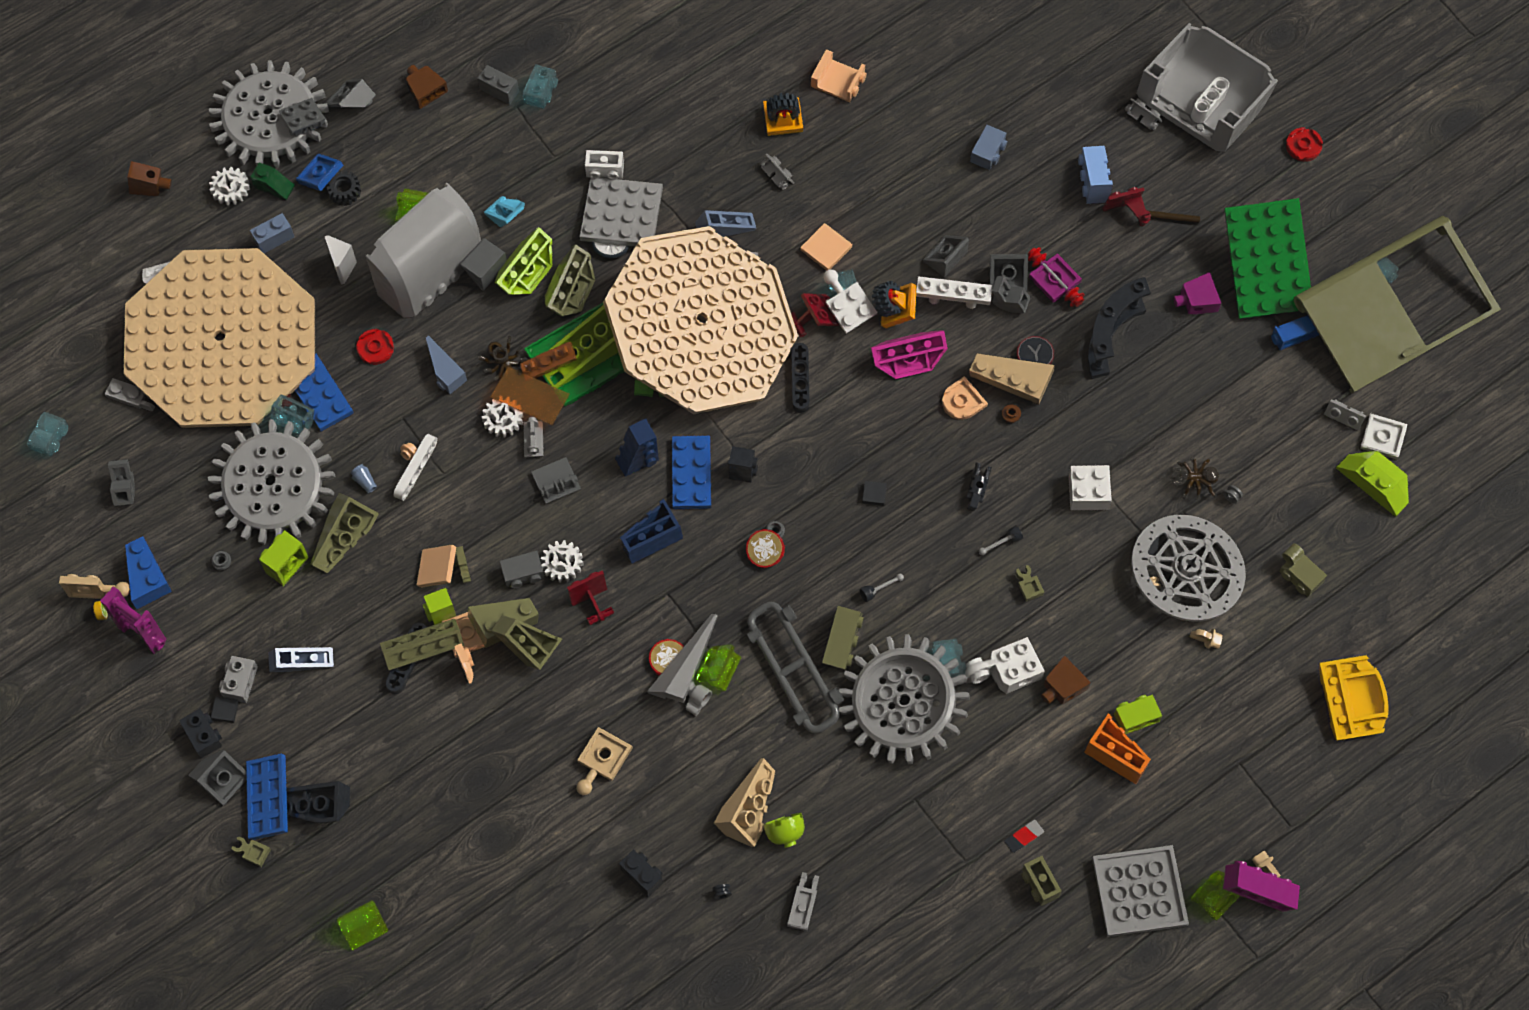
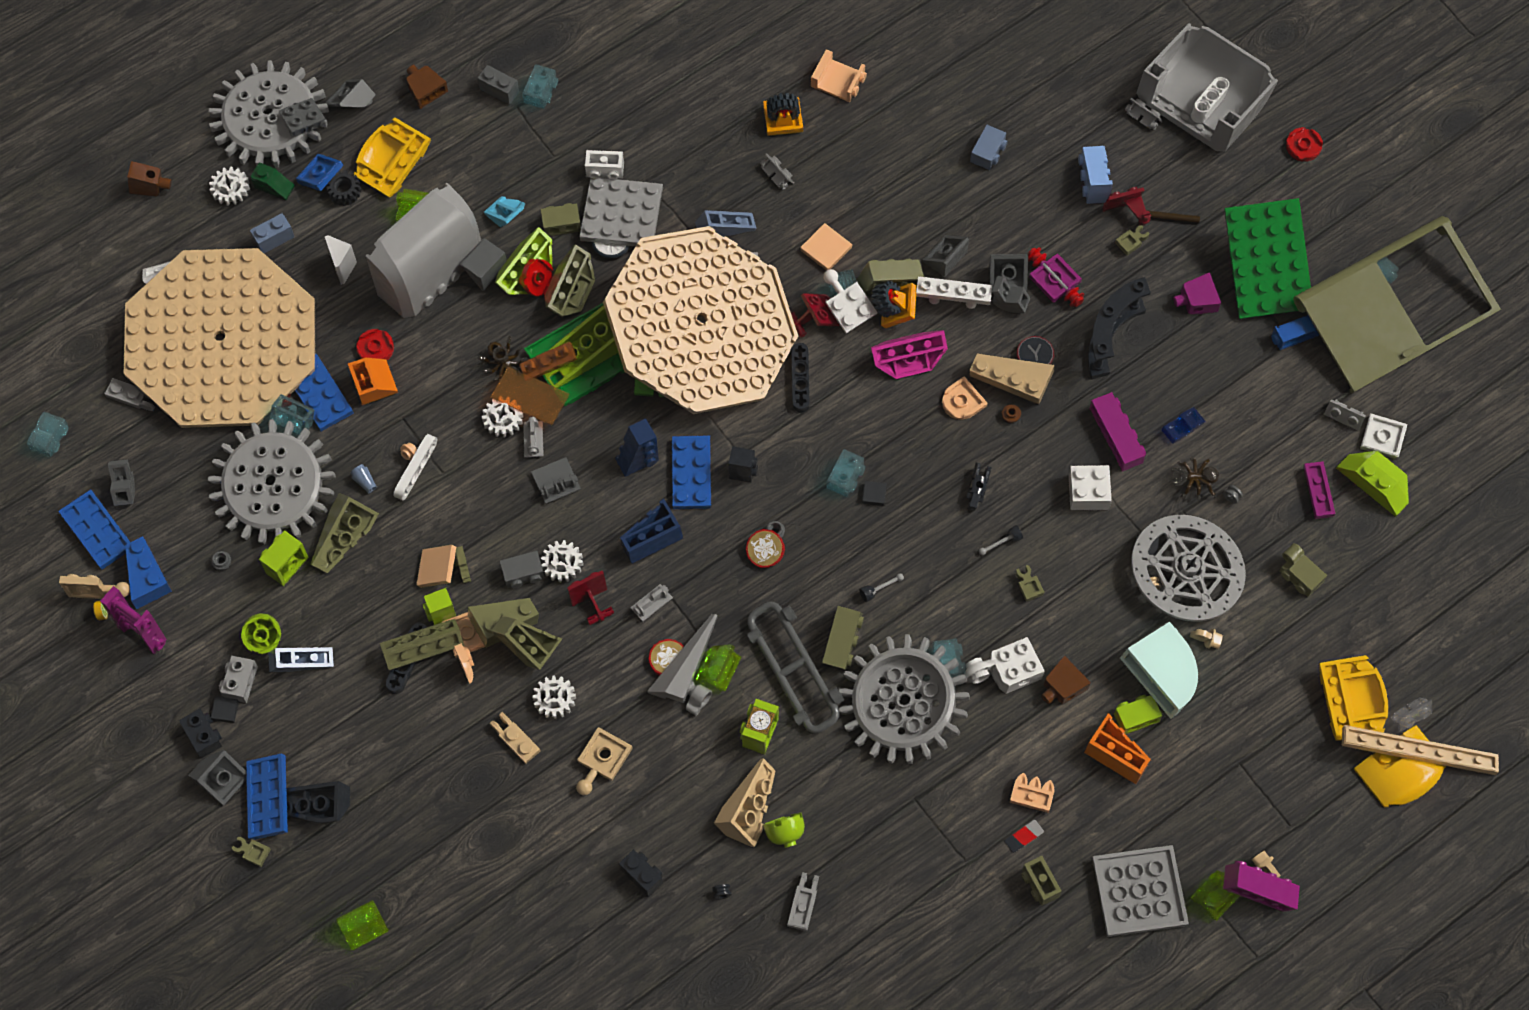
(95, 529): none -> blue plate
(261, 633): none -> lime cylinder
(372, 379): none -> orange slope
(390, 156): none -> yellow slope
(448, 373): sand blue slope -> none
(516, 739): none -> tan hinge
(529, 274): none -> red plate
(559, 703): none -> white gear
(561, 219): none -> olive brick
(651, 602): none -> light grey hinge
(759, 726): none -> lime brick
(845, 473): none -> clear light blue brick
(898, 271): none -> olive wedge
(1032, 794): none -> light nougat plate
(1117, 431): none -> magenta brick
(1131, 241): none -> olive plate
(1164, 668): none -> light aqua brick
(1183, 426): none -> clear blue slope
(1319, 490): none -> magenta plate
(1396, 778): none -> yellow slope
(1420, 709): none -> clear hinge
(1420, 750): none -> tan tile

